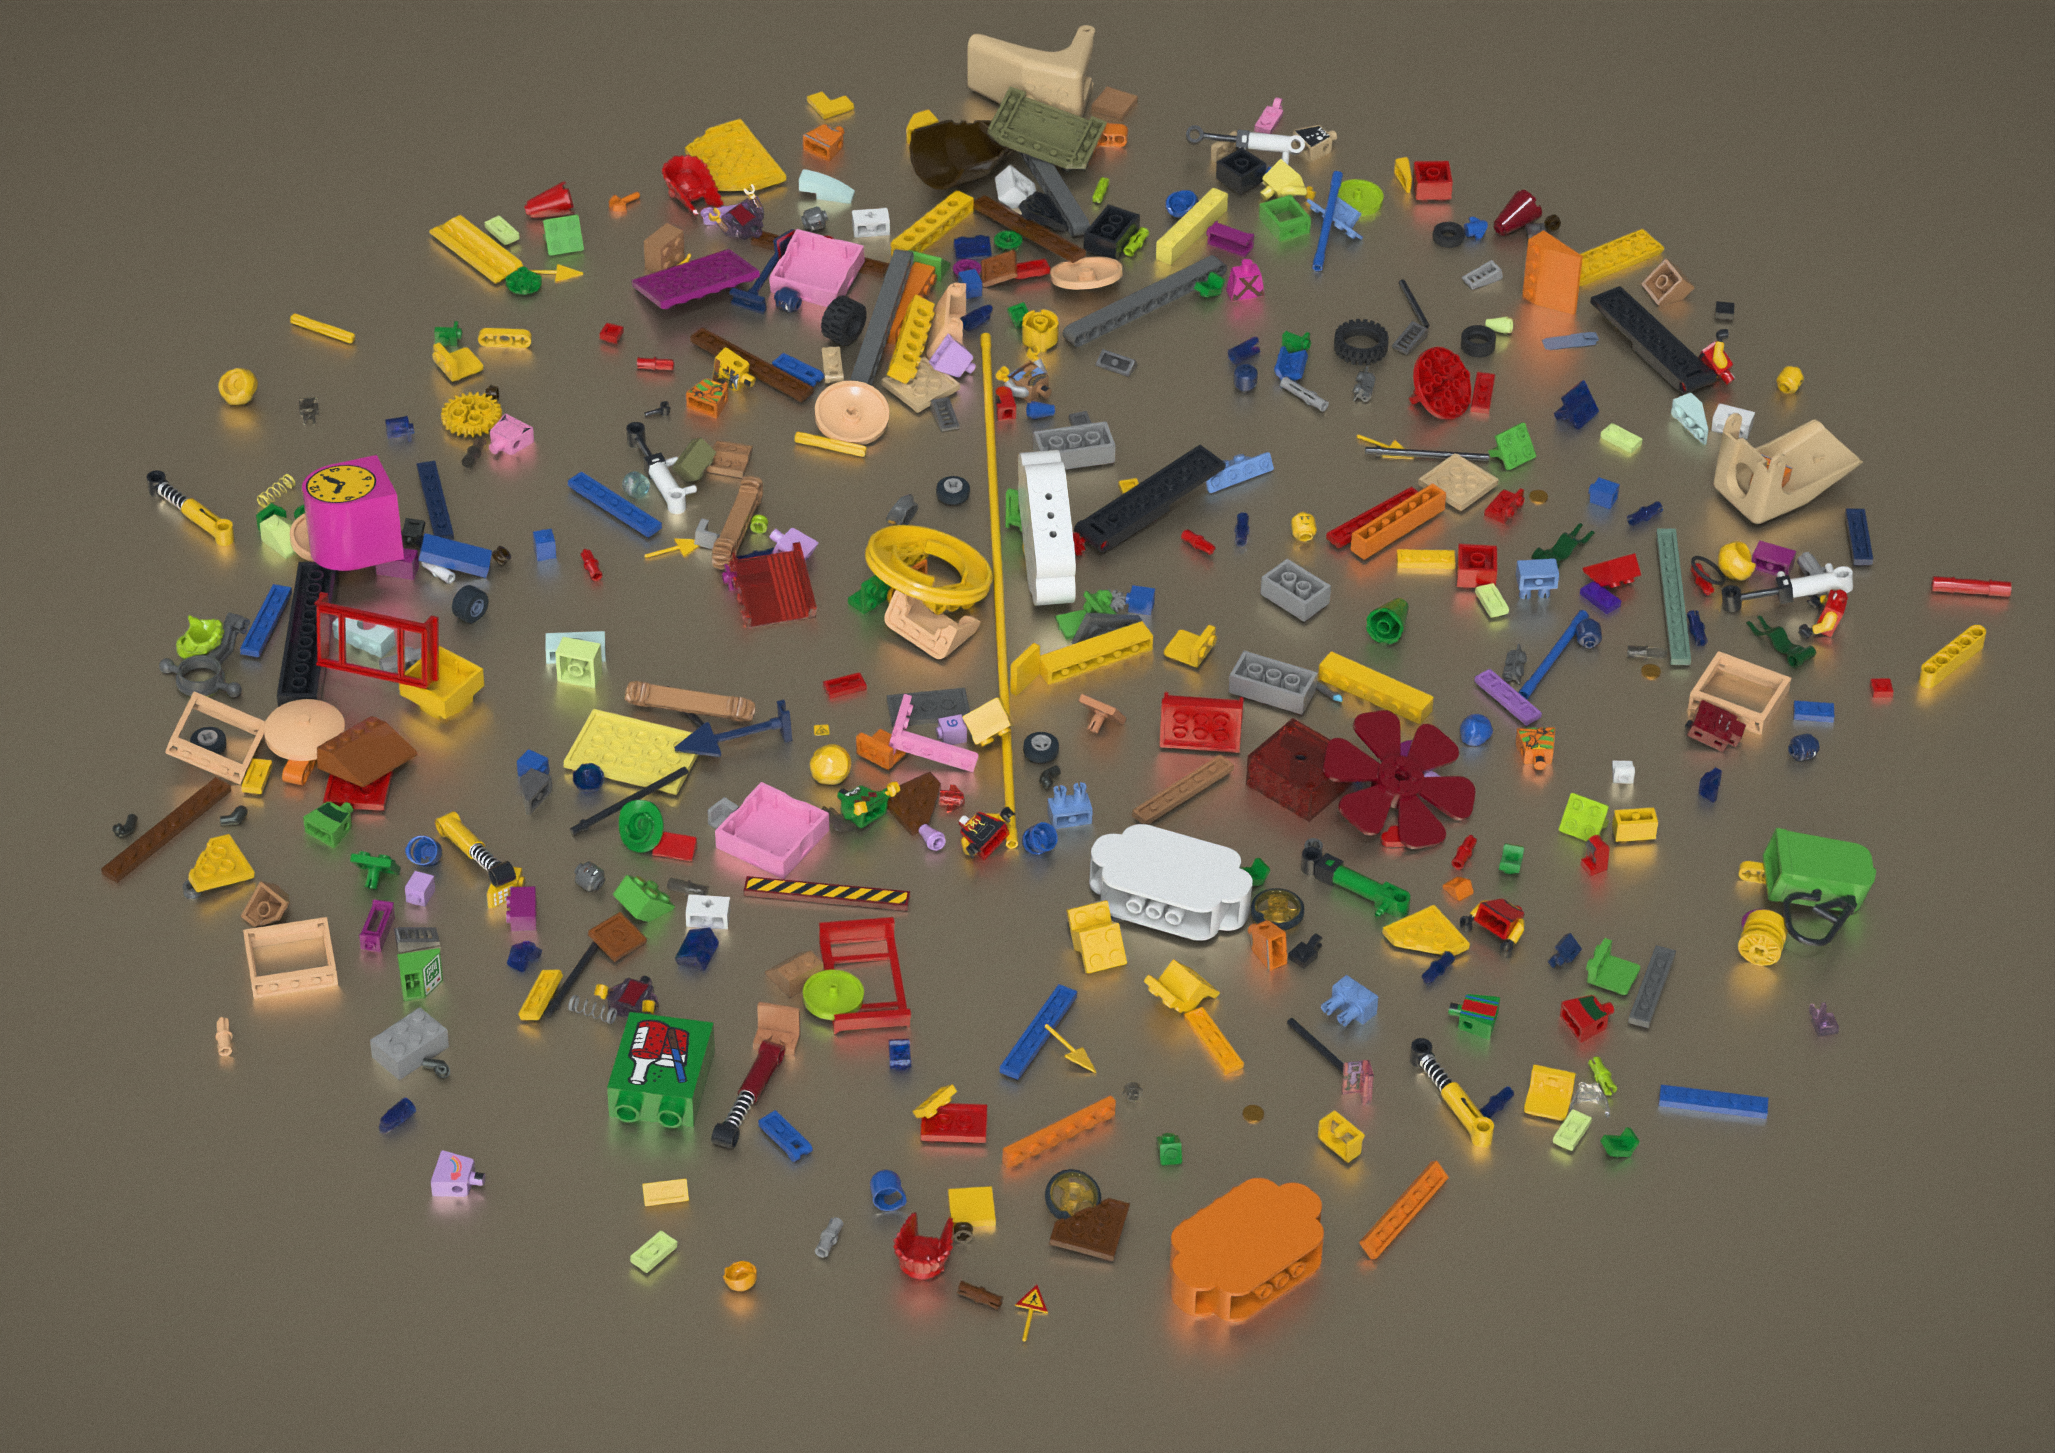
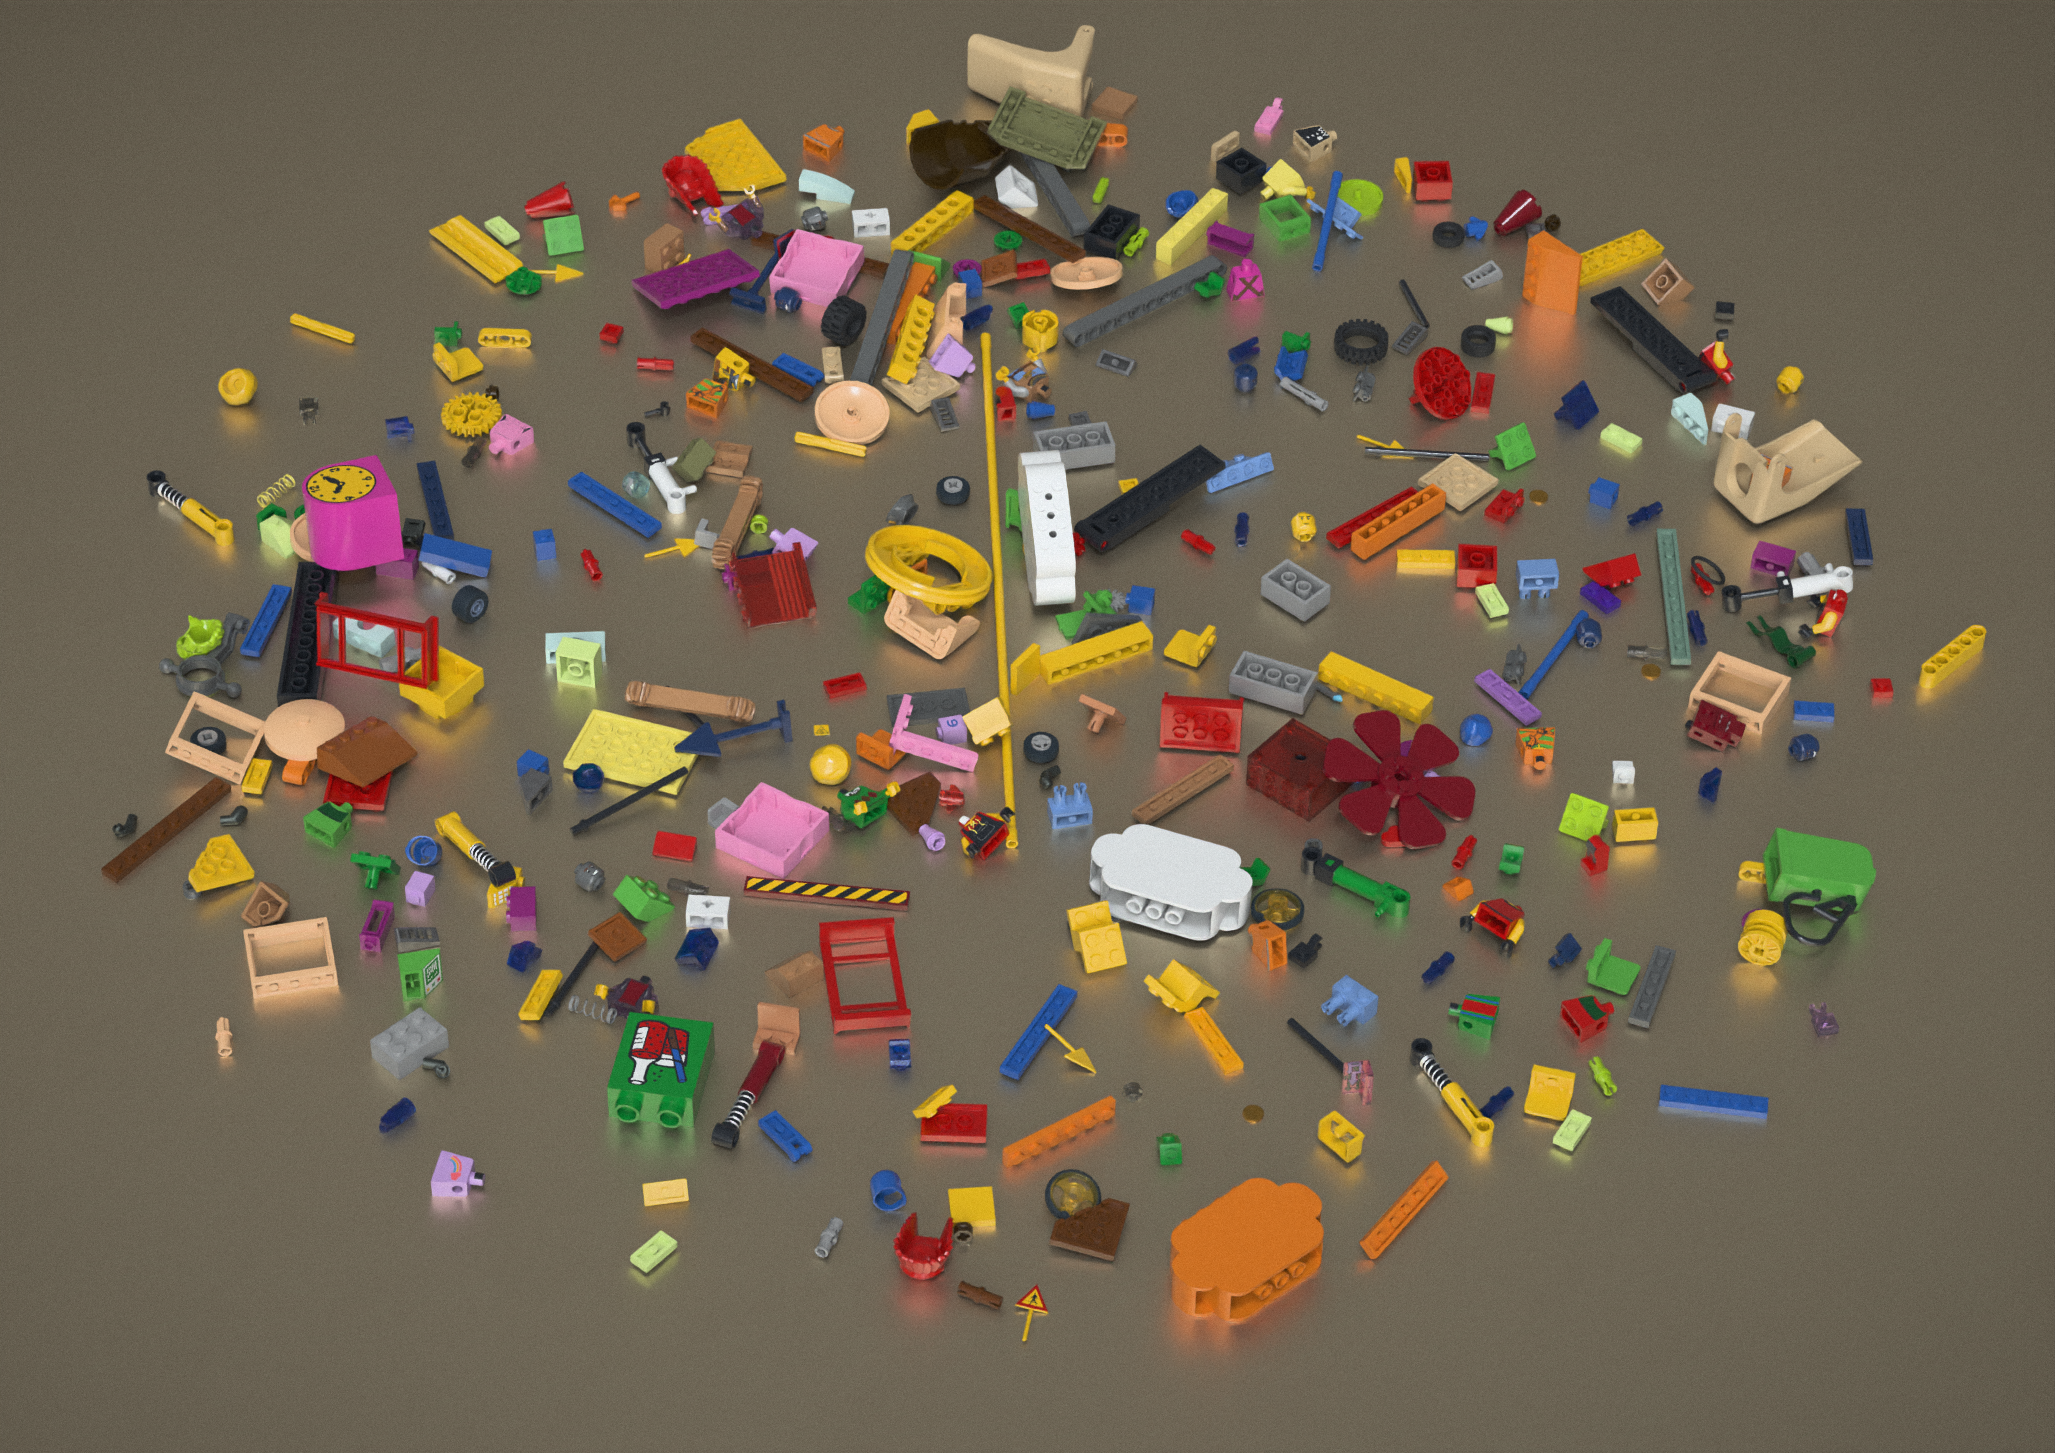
(501, 554): dark brown bush -> none
(640, 825): green hat -> none
(740, 1276): light orange hair -> none
(828, 108): yellow tile -> none
(833, 993): lime piece -> none
(972, 248): clear blue bracket -> none
(1039, 834): blue helmet -> none
(1043, 211): black plate -> none
(1252, 140): white piece -> none
(1388, 621): green cone -> none
(1426, 932): yellow plate -> none
(1563, 547): dark green flag -> none
(1572, 340): sand blue piece -> none
(1590, 1093): clear helmet -> none
(1620, 1145): green bracket -> none
(1735, 561): yellow piece -> none
(1971, 586): piece -> none

